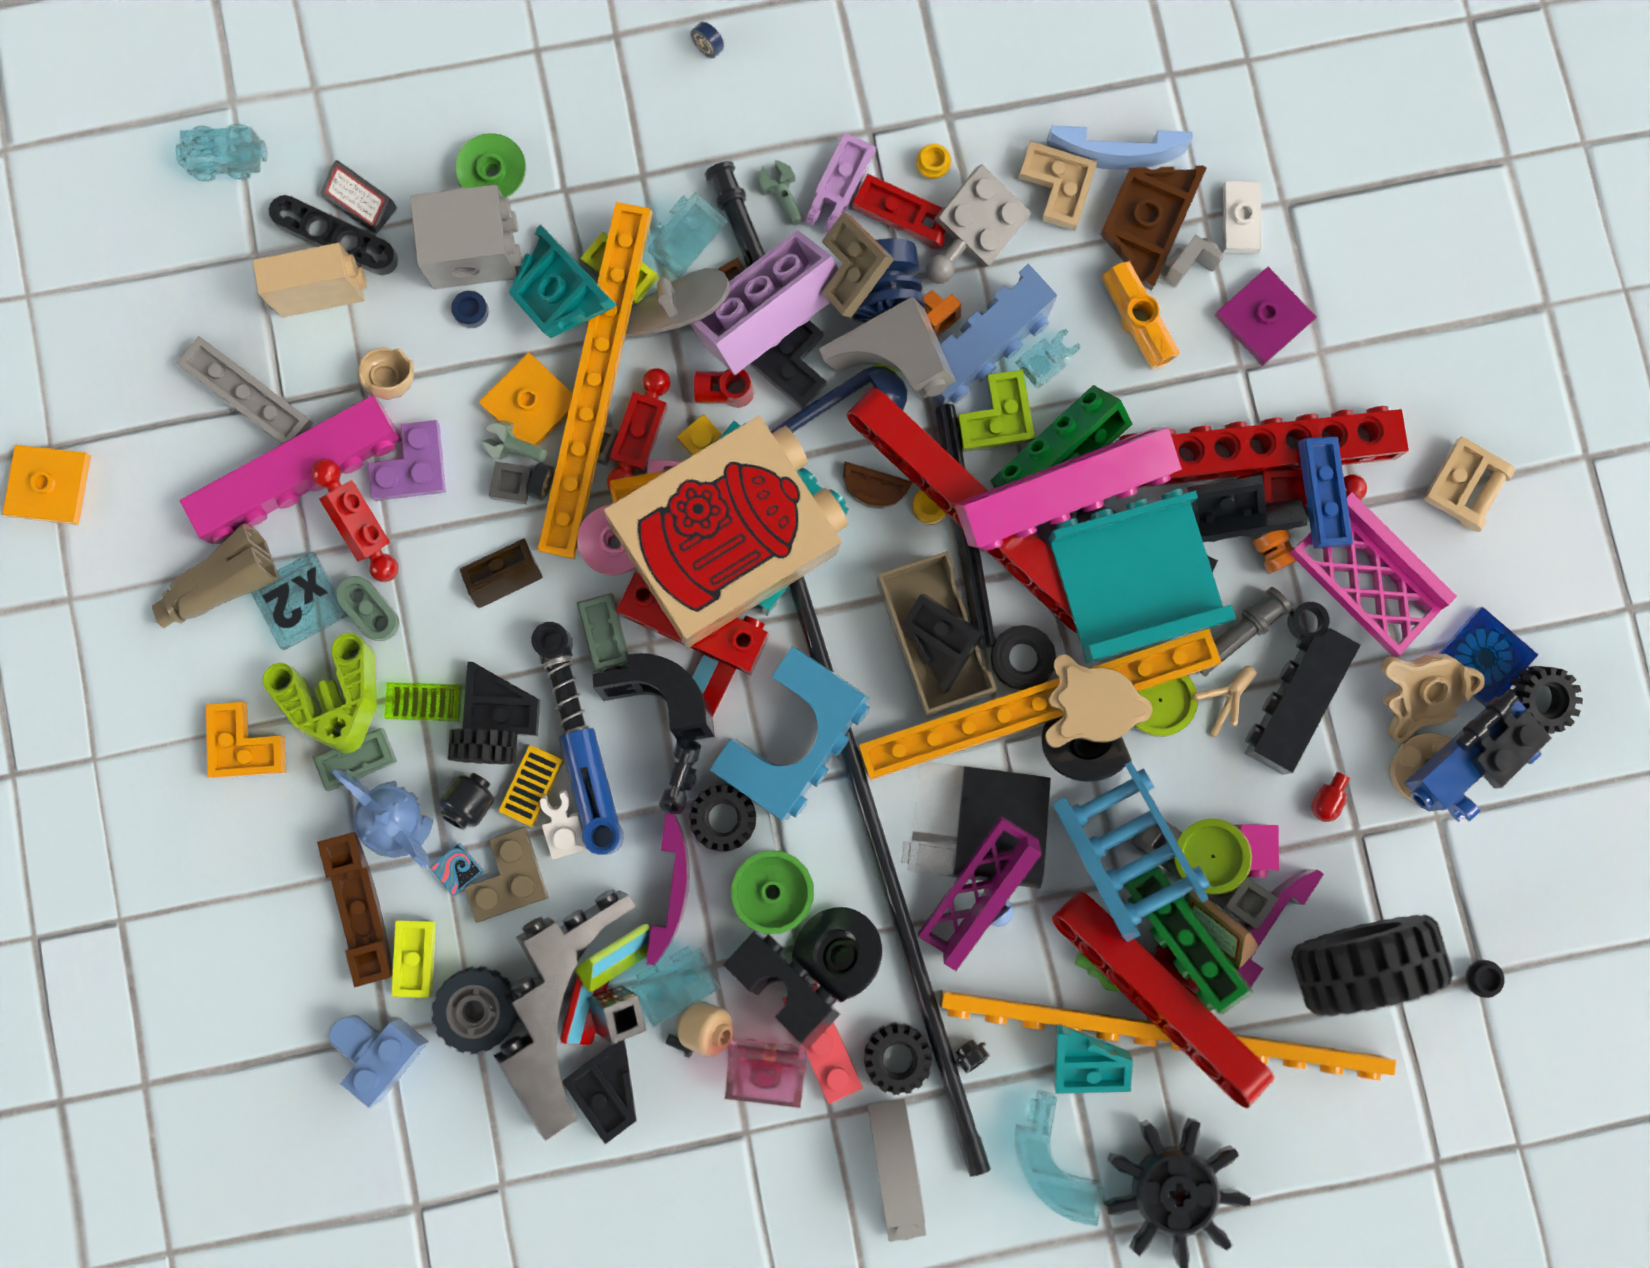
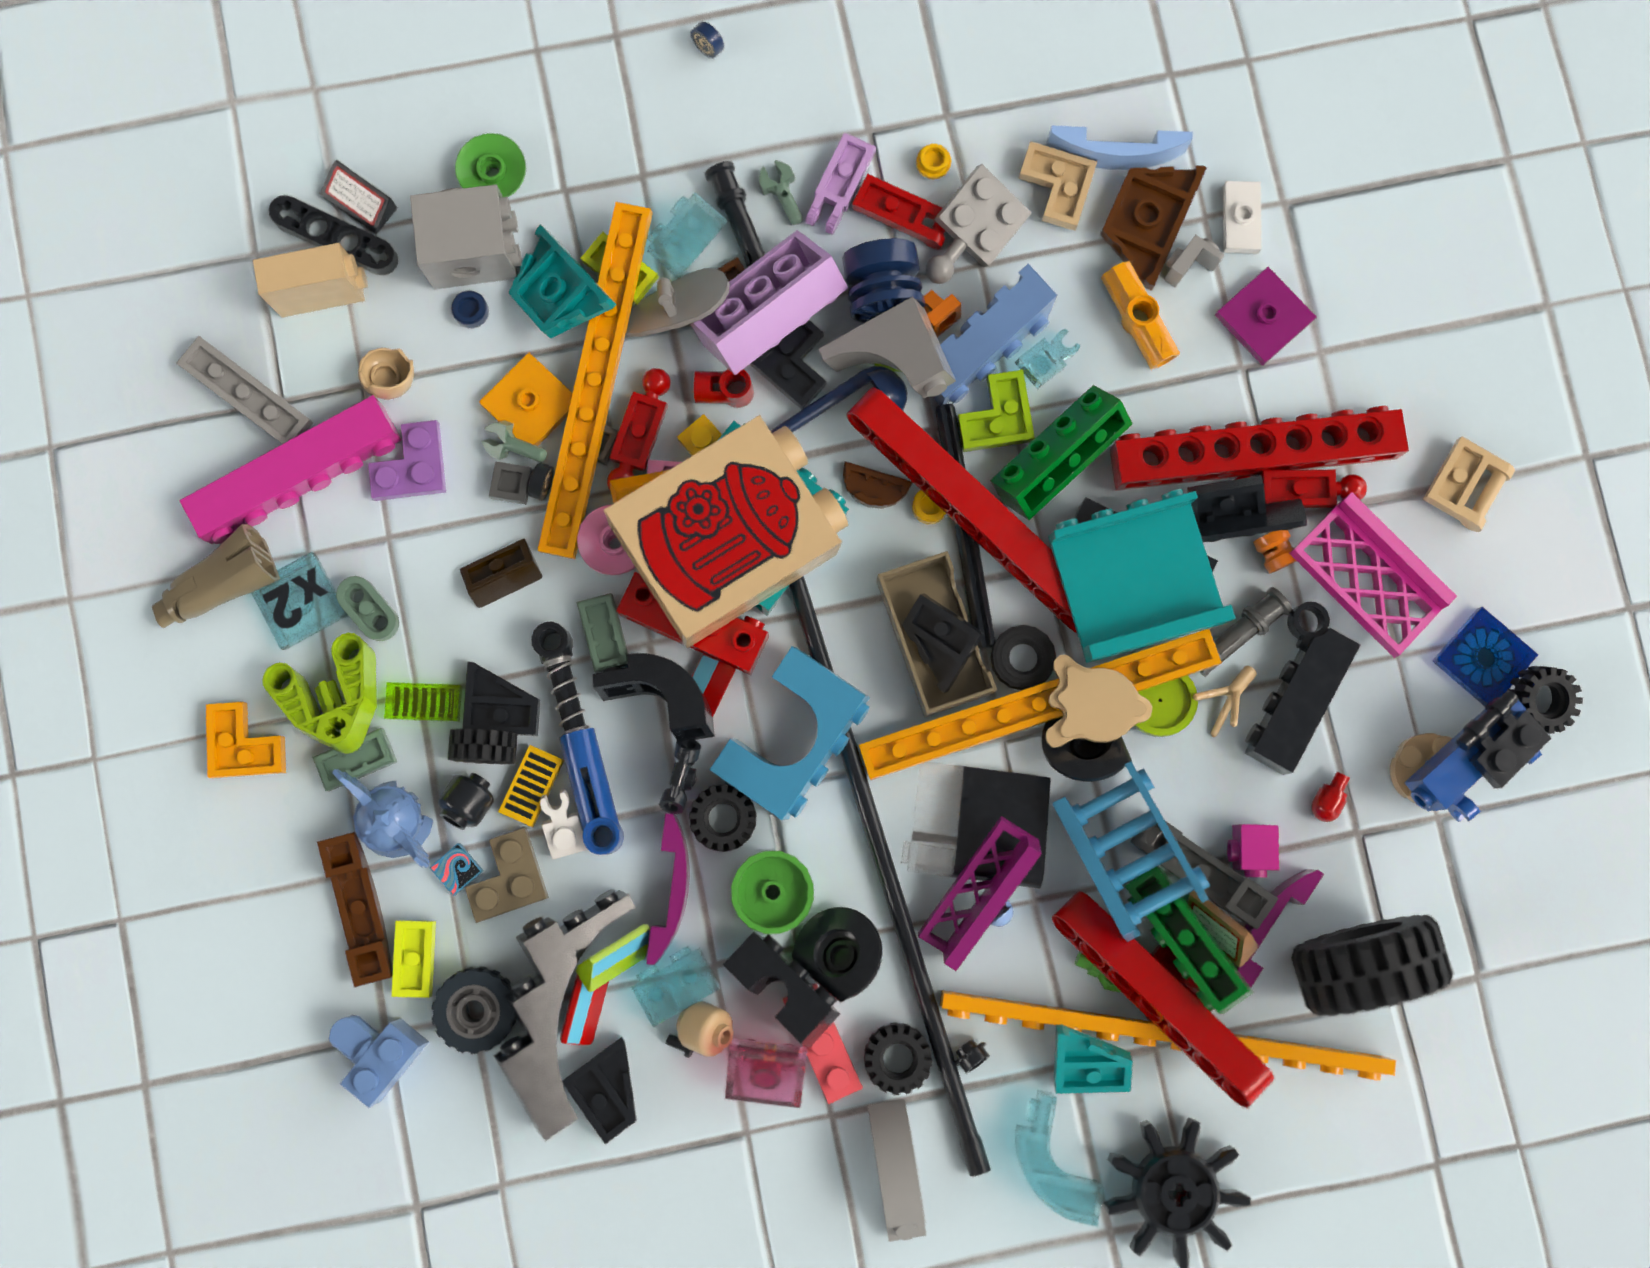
(46, 484): light orange plate -> none
(235, 152): clear light blue brick -> none
(354, 520): red plate -> none
(617, 1014): black brick -> none
(862, 264): dark tan plate -> none
(1068, 487): dark pink brick -> none
(1230, 849): lime piece -> none
(1325, 492): blue tile -> none
(1427, 691): tan tile -> none
(1484, 978): black plate -> none

